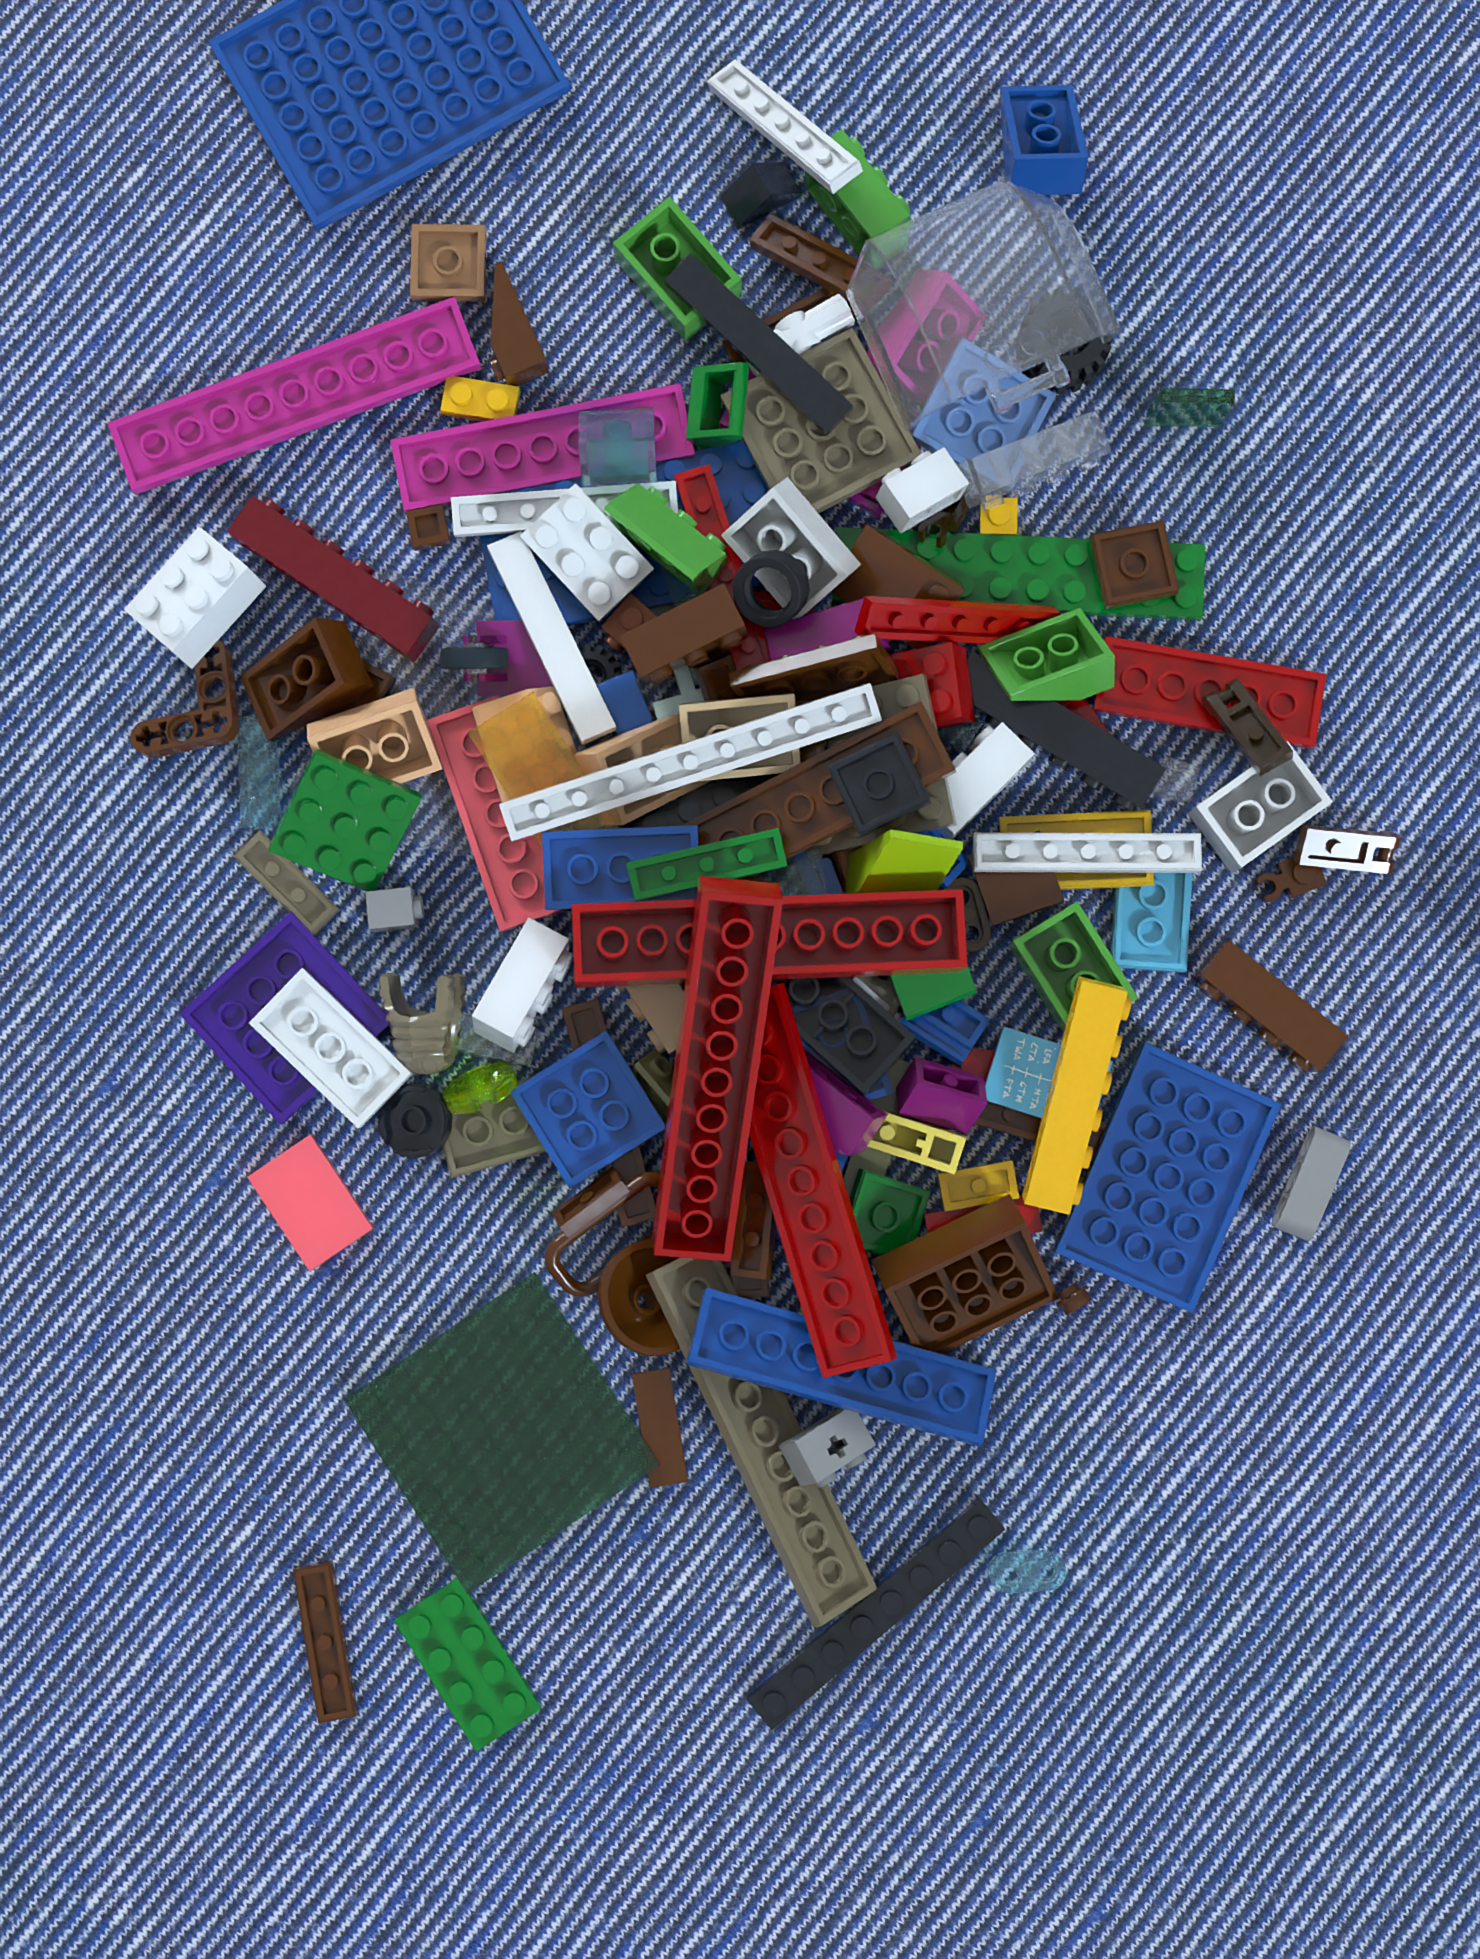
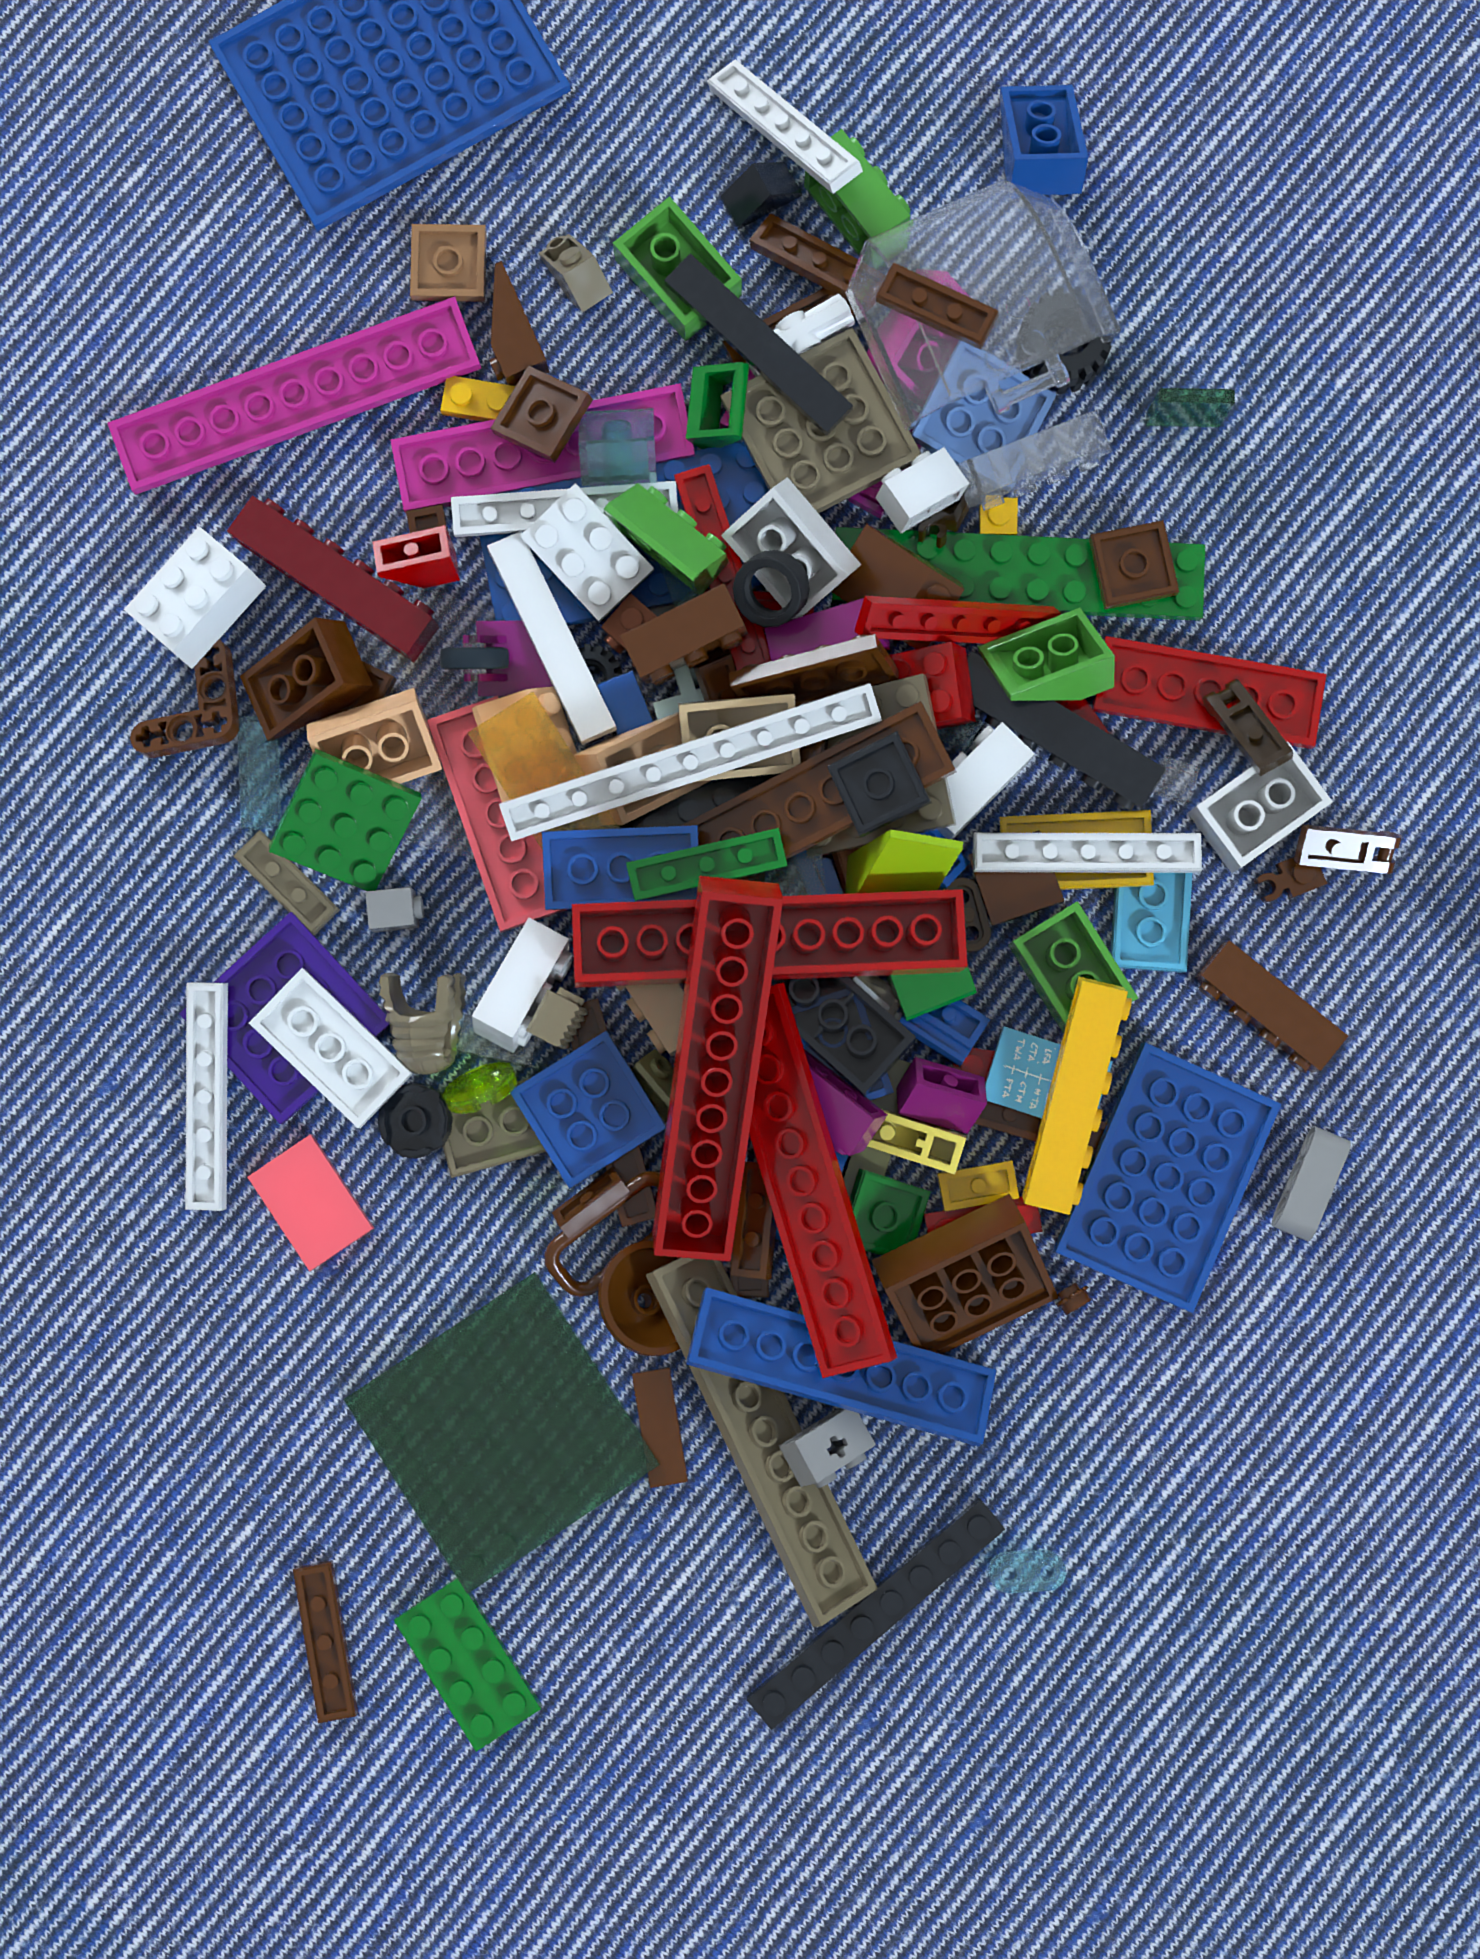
(206, 1096): none -> white tile
(418, 558): none -> red slope
(541, 414): none -> reddish brown plate
(558, 1018): none -> dark tan brick
(576, 272): none -> dark tan slope
(937, 306): none -> reddish brown tile

